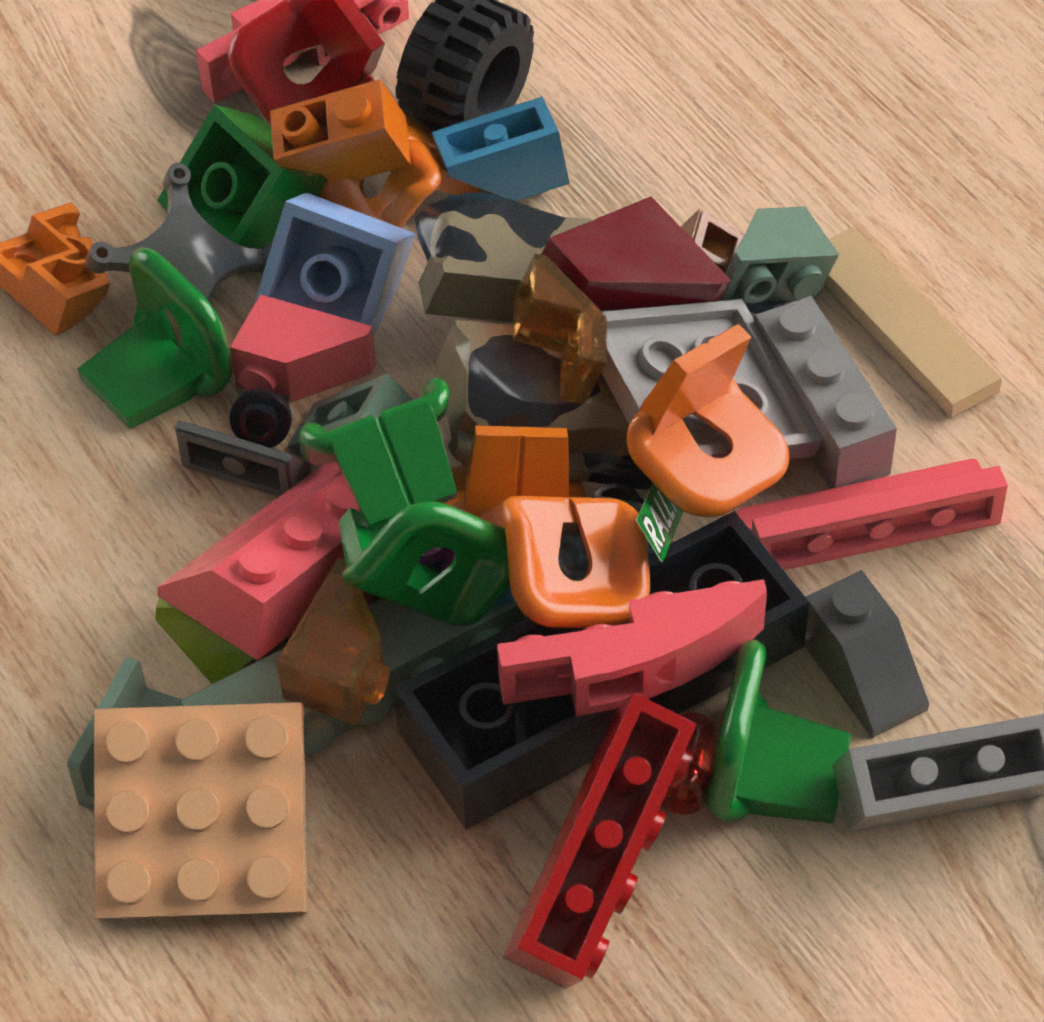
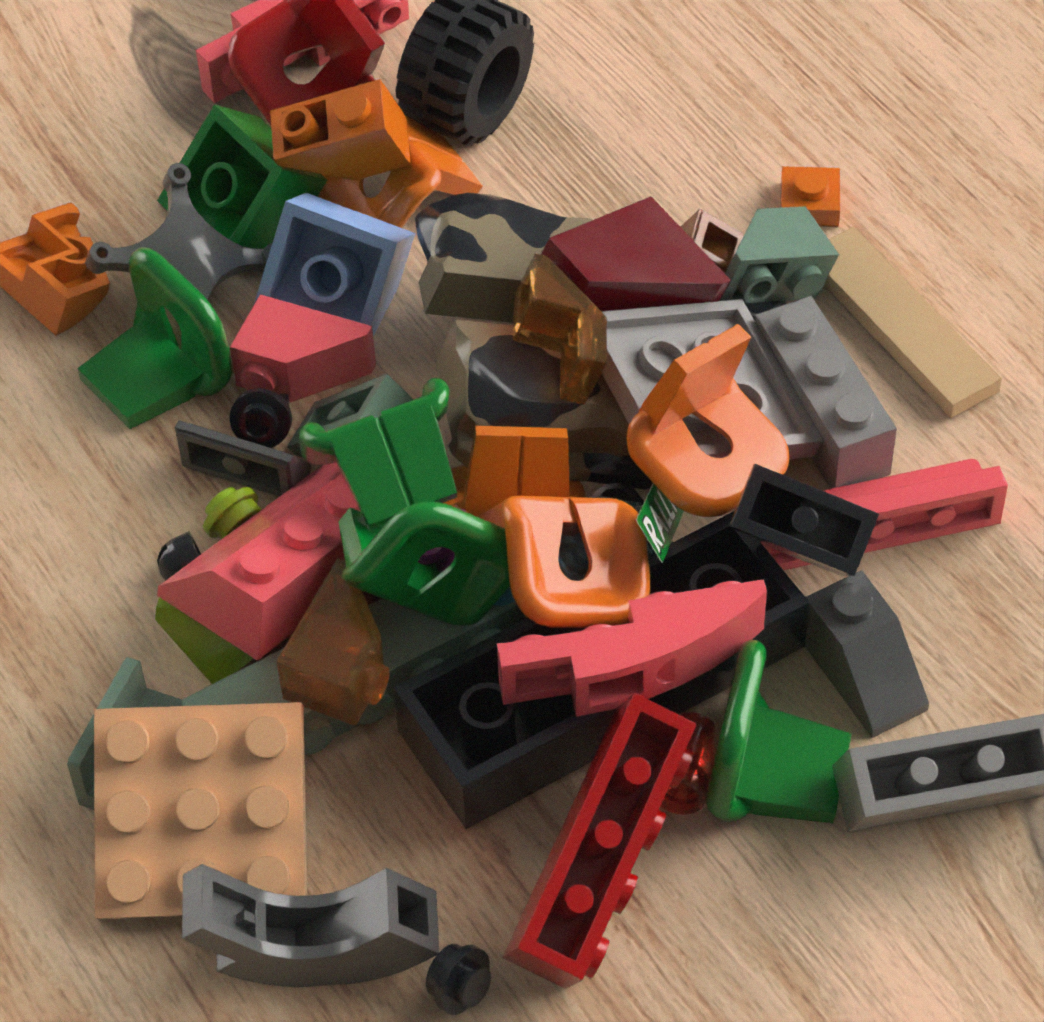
(177, 554): none -> black hinge
(230, 510): none -> lime plate
(311, 939): none -> dark grey arch
(459, 977): none -> black plate
(506, 151): dark azure slope -> none
(803, 521): none -> black slope
(816, 189): none -> orange plate

